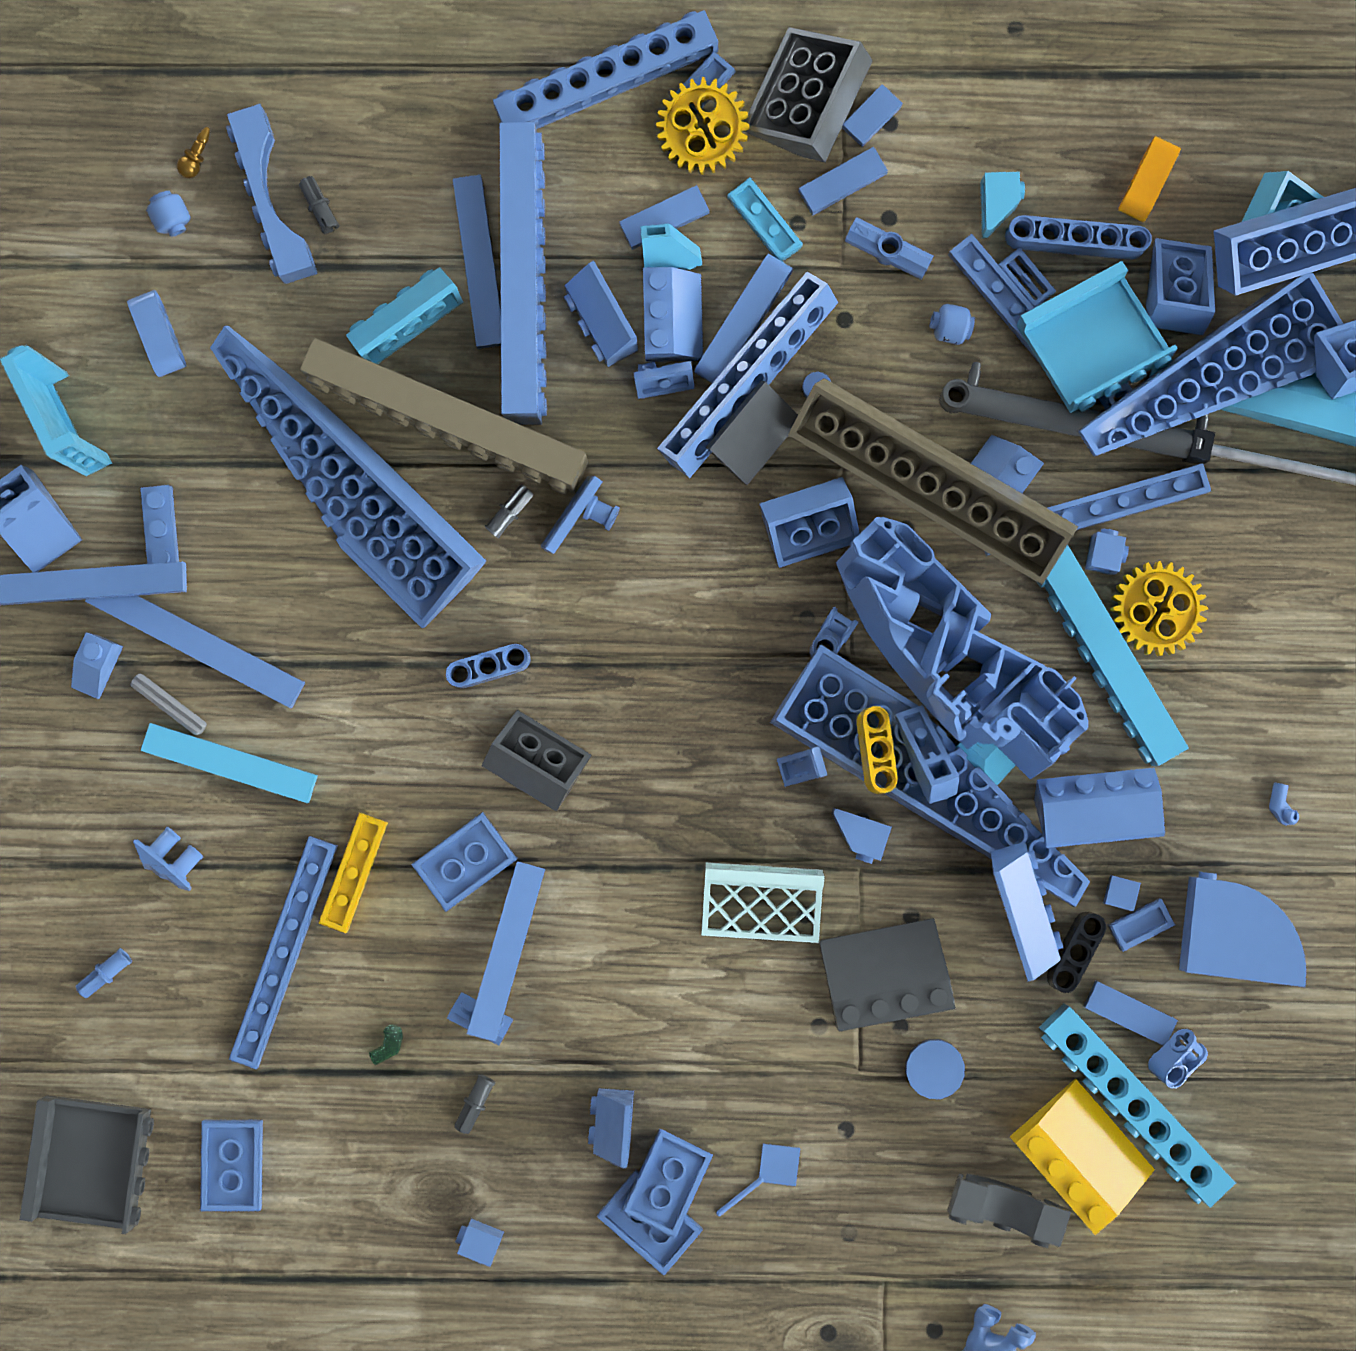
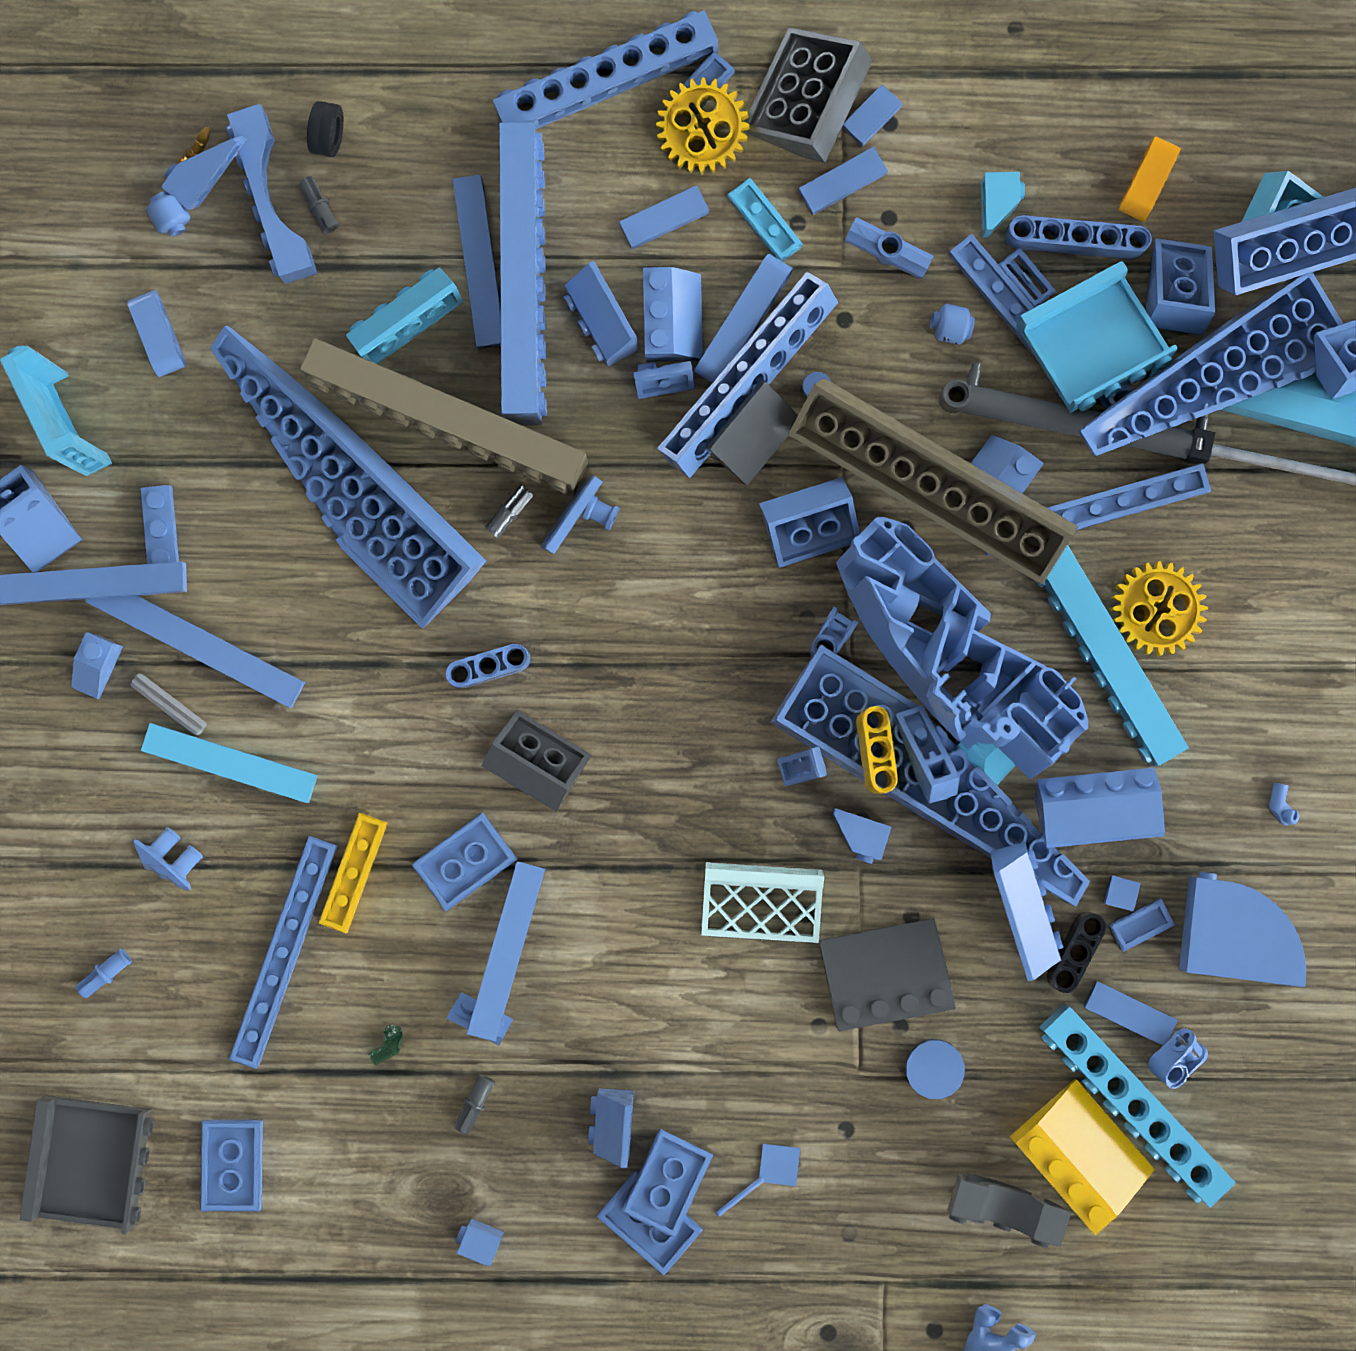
(196, 176): none -> medium blue slope
(325, 129): none -> black tyre
(668, 248): medium azure slope -> none
(1106, 552): medium blue brick -> none

